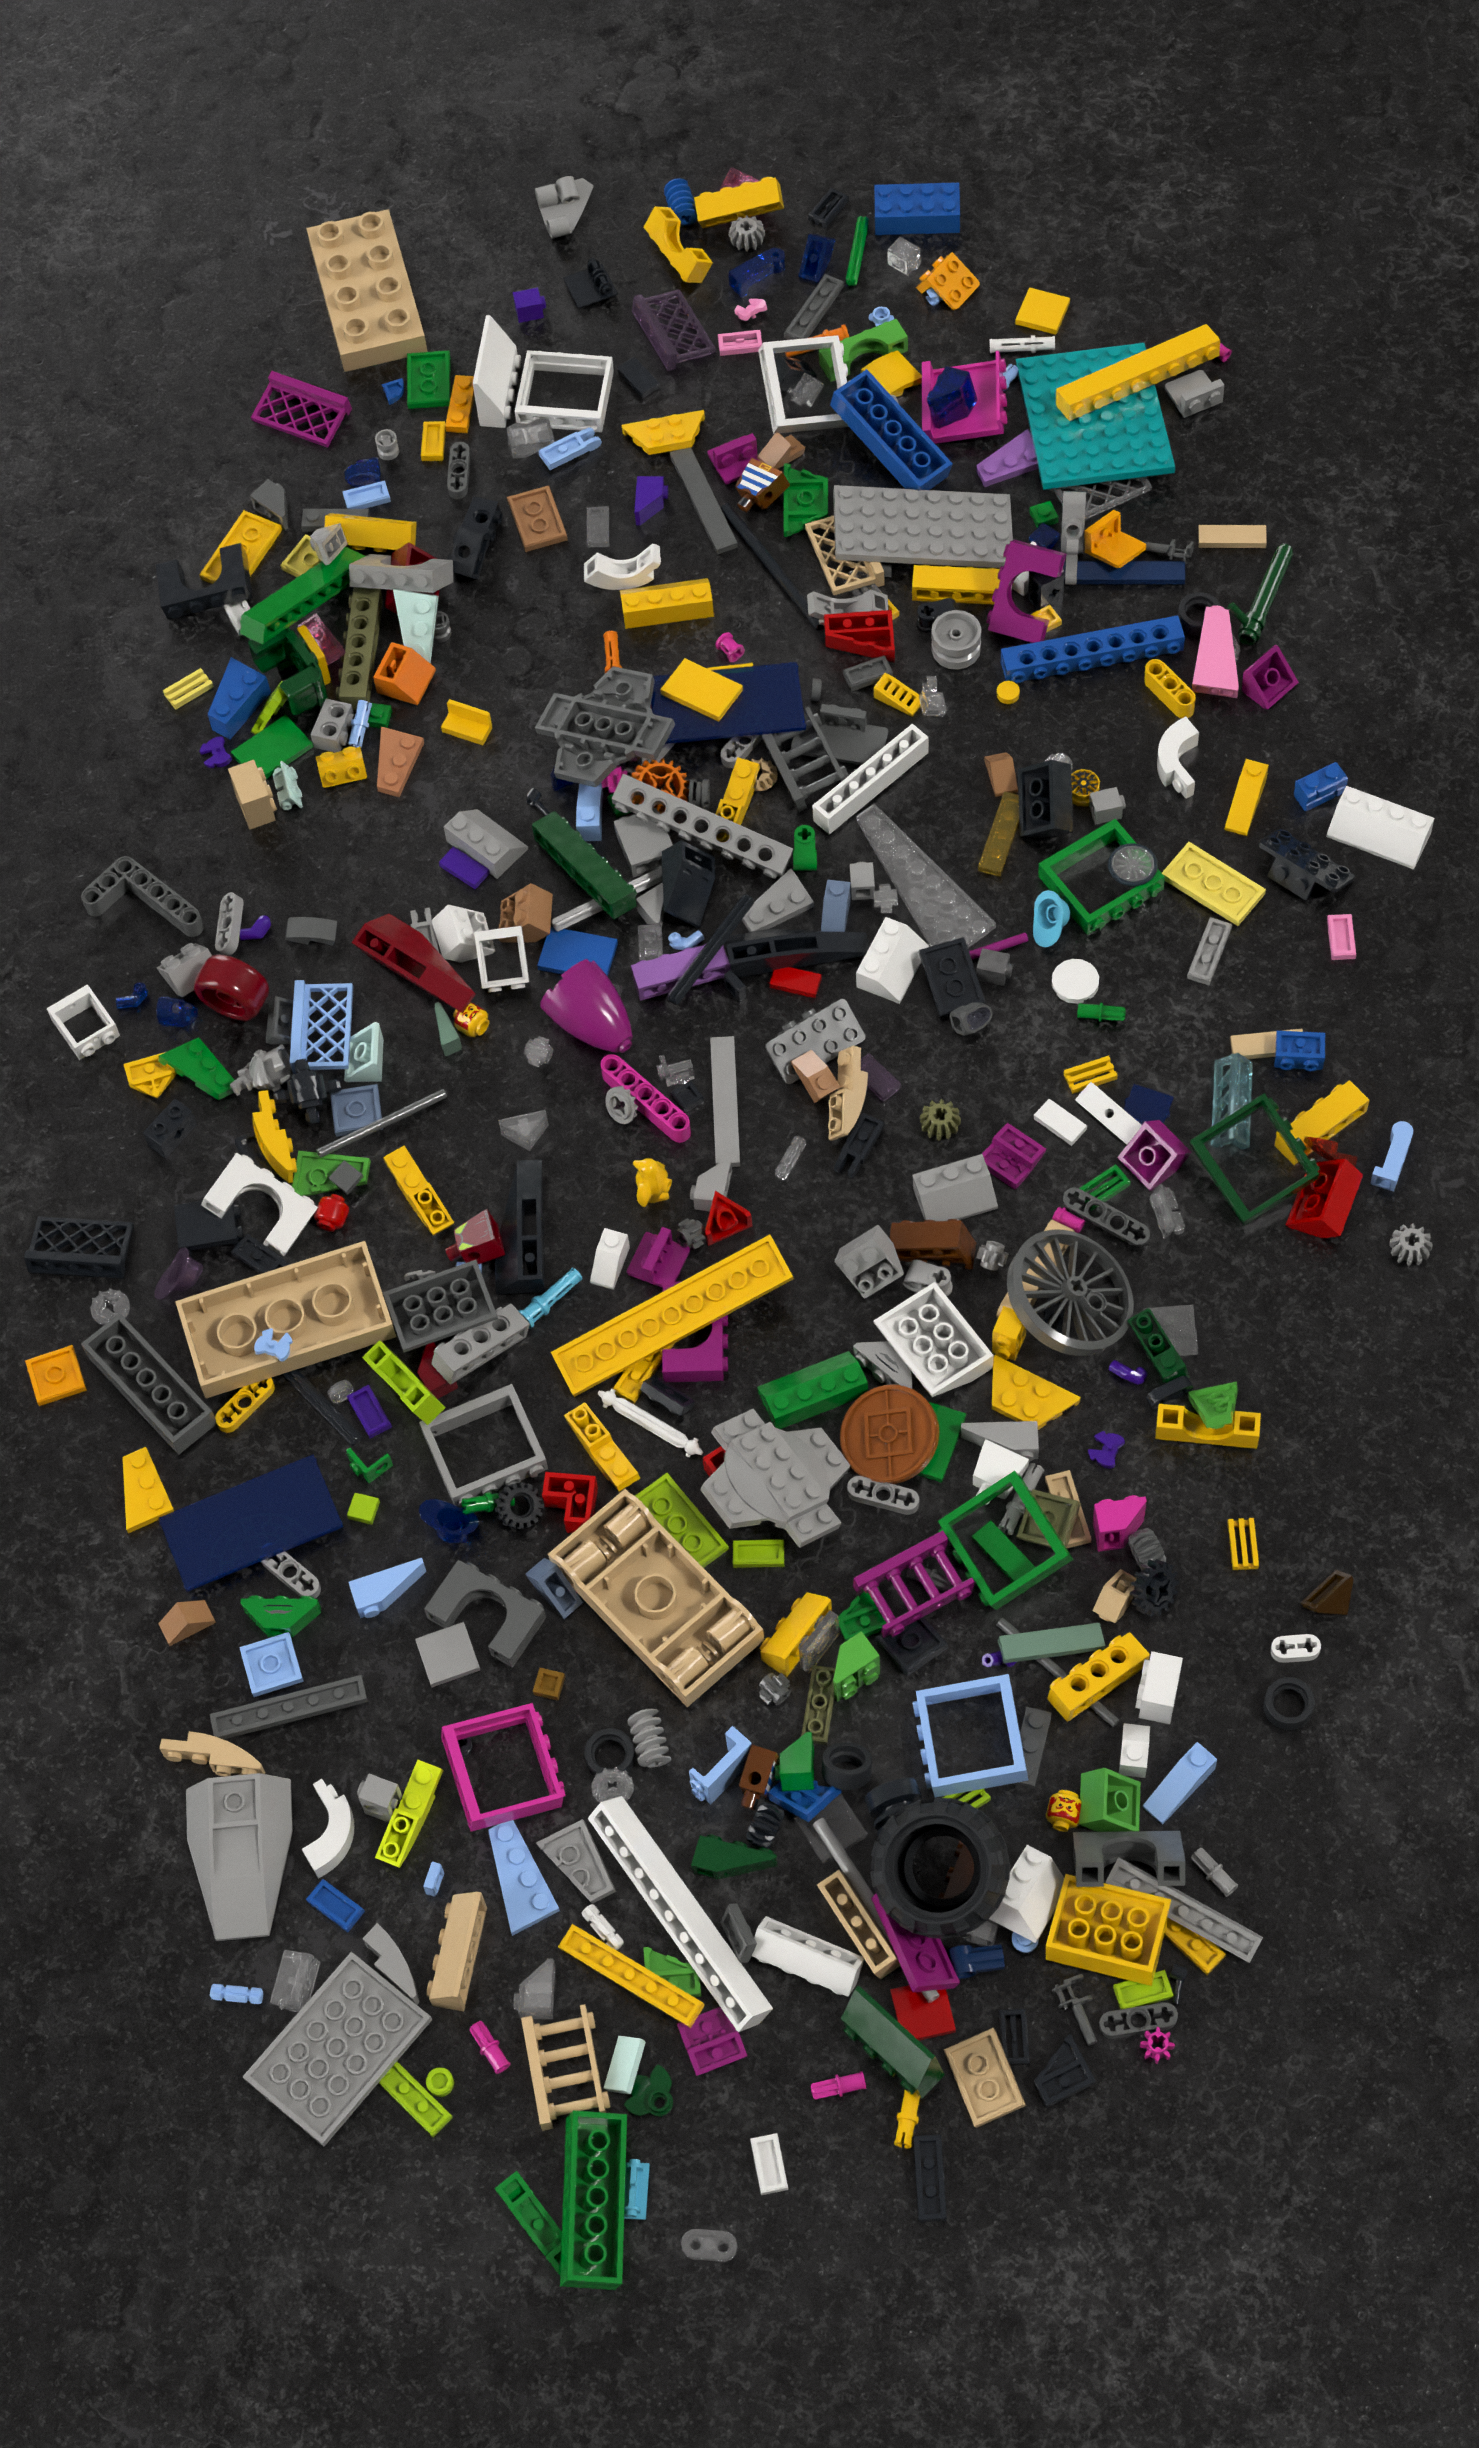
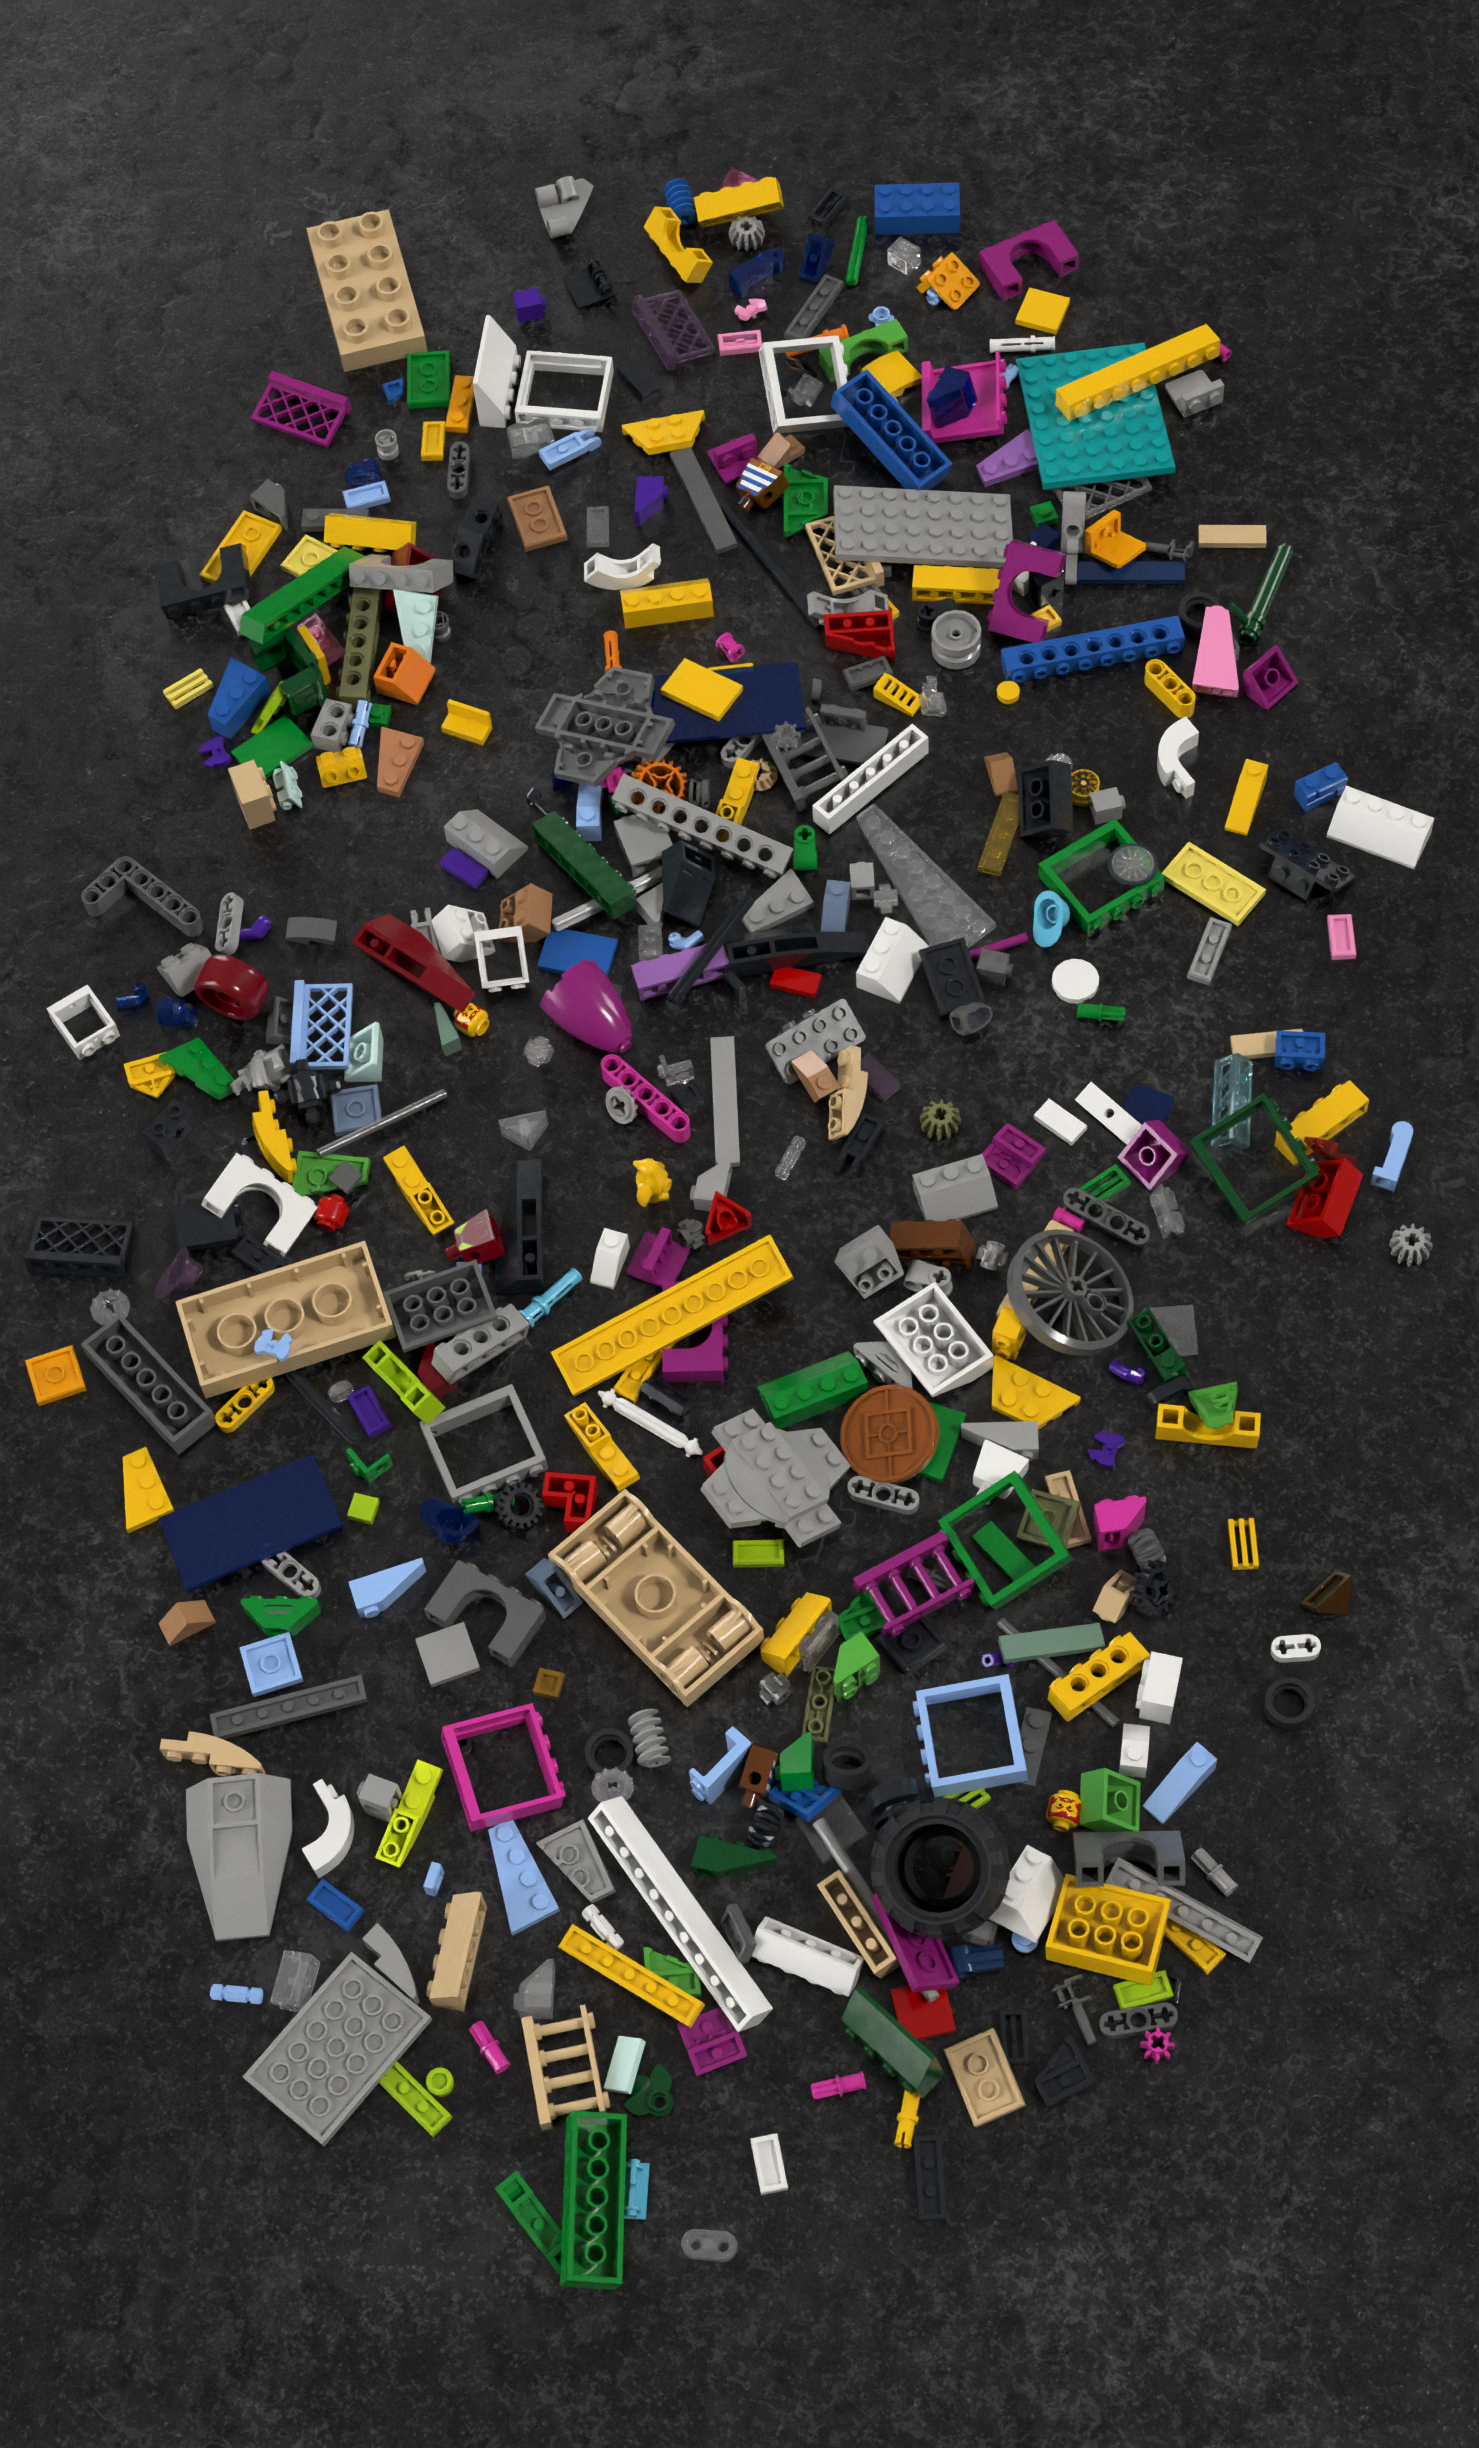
(328, 542): light grey slope -> none
(682, 1520): lime tile -> none
(787, 742): none -> clear gear
(1016, 1507): light grey pin -> none
(1044, 241): none -> magenta arch
(1090, 1070): yellow tile -> none

